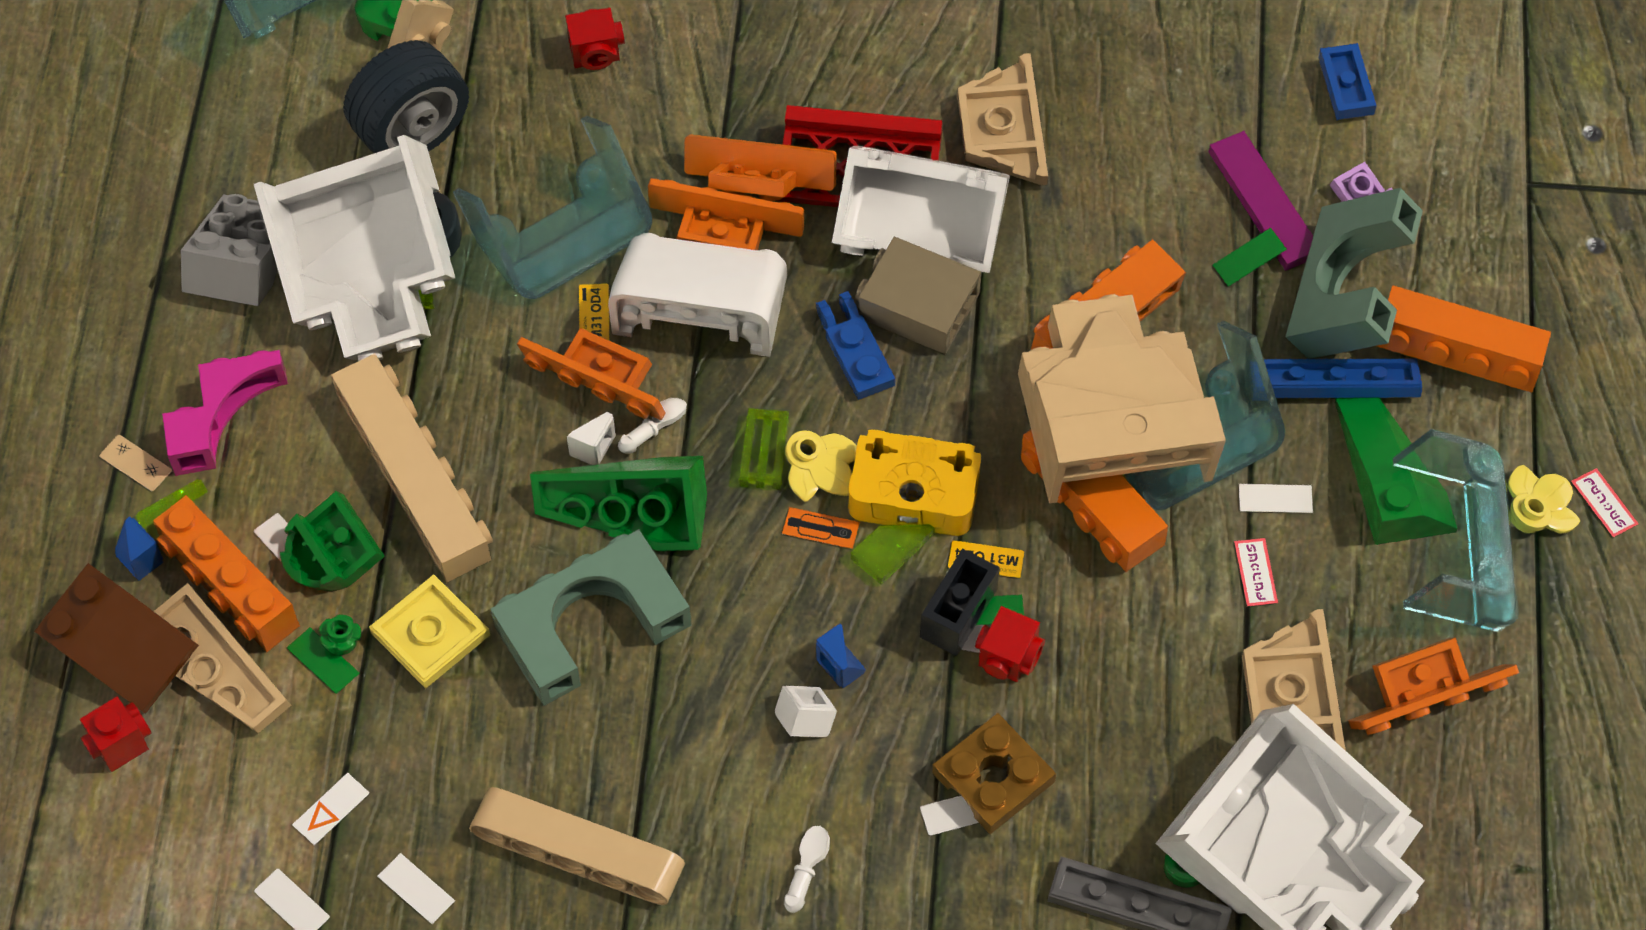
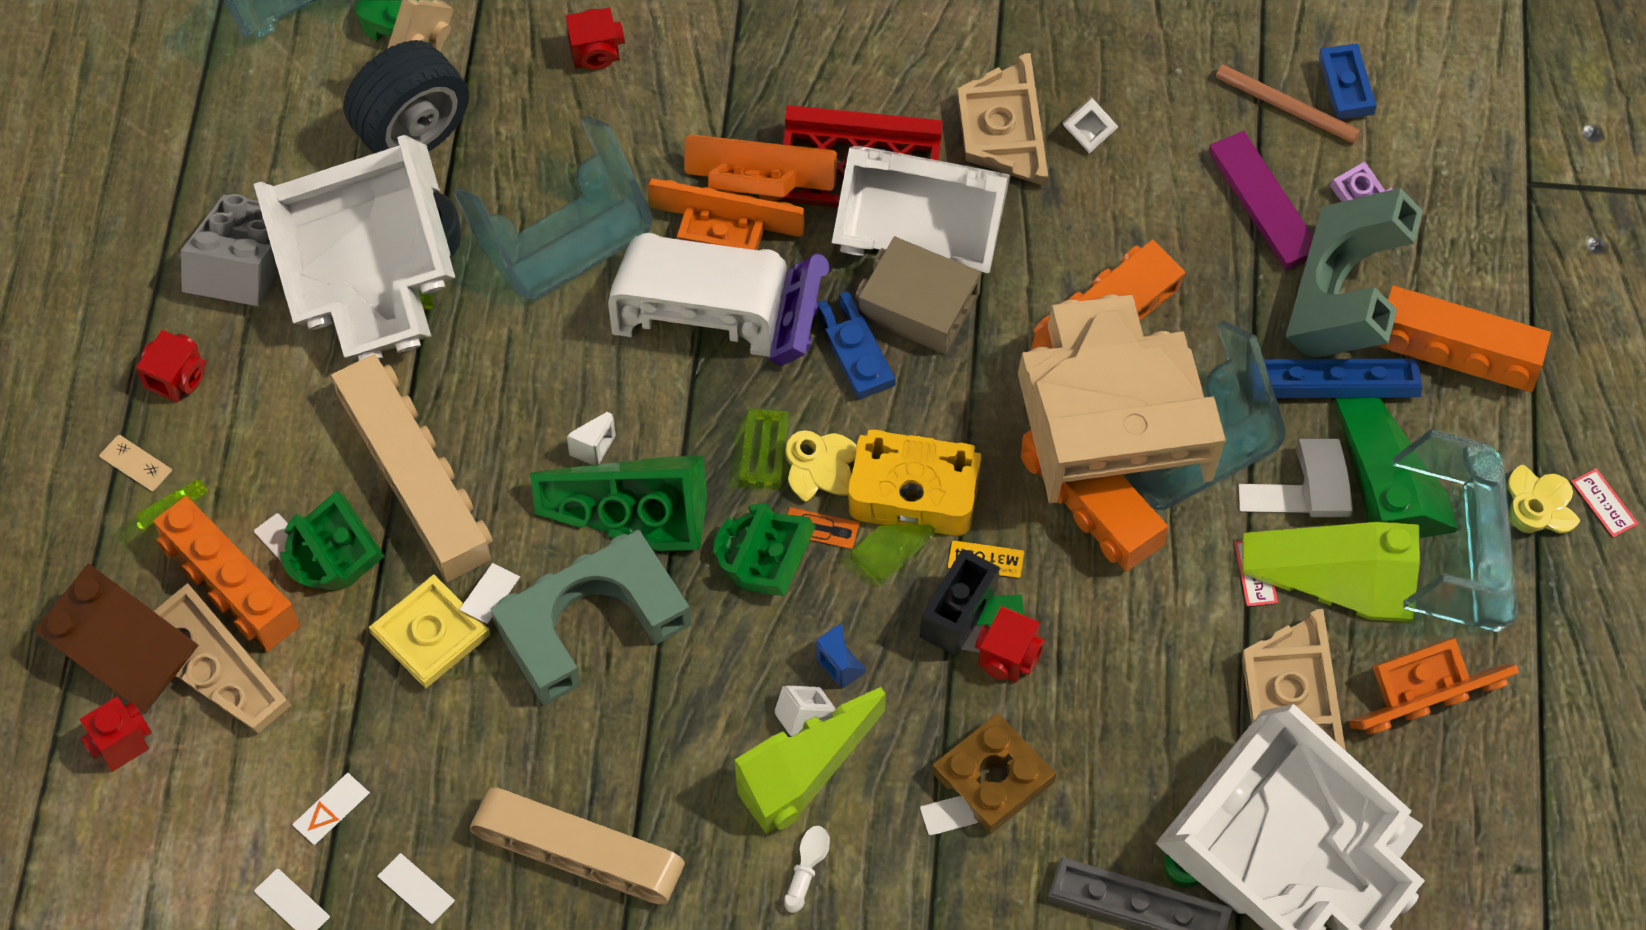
(137, 549): blue slope -> none
(171, 366): none -> red brick
(225, 387): dark pink arch -> none
(328, 667): green sticker -> none
(342, 643): green plate -> none
(490, 589): none -> white sticker
(594, 309): yellow sticker -> none
(599, 365): orange bracket -> none
(674, 409): white piece -> none
(762, 549): none -> green slope
(788, 772): none -> lime wedge
(797, 309): none -> dark purple plate
(1090, 124): none -> white slope
(1249, 257): green sticker -> none
(1288, 104): none -> nougat bar
(1326, 478): none -> light grey slope
(1351, 565): none -> lime wedge

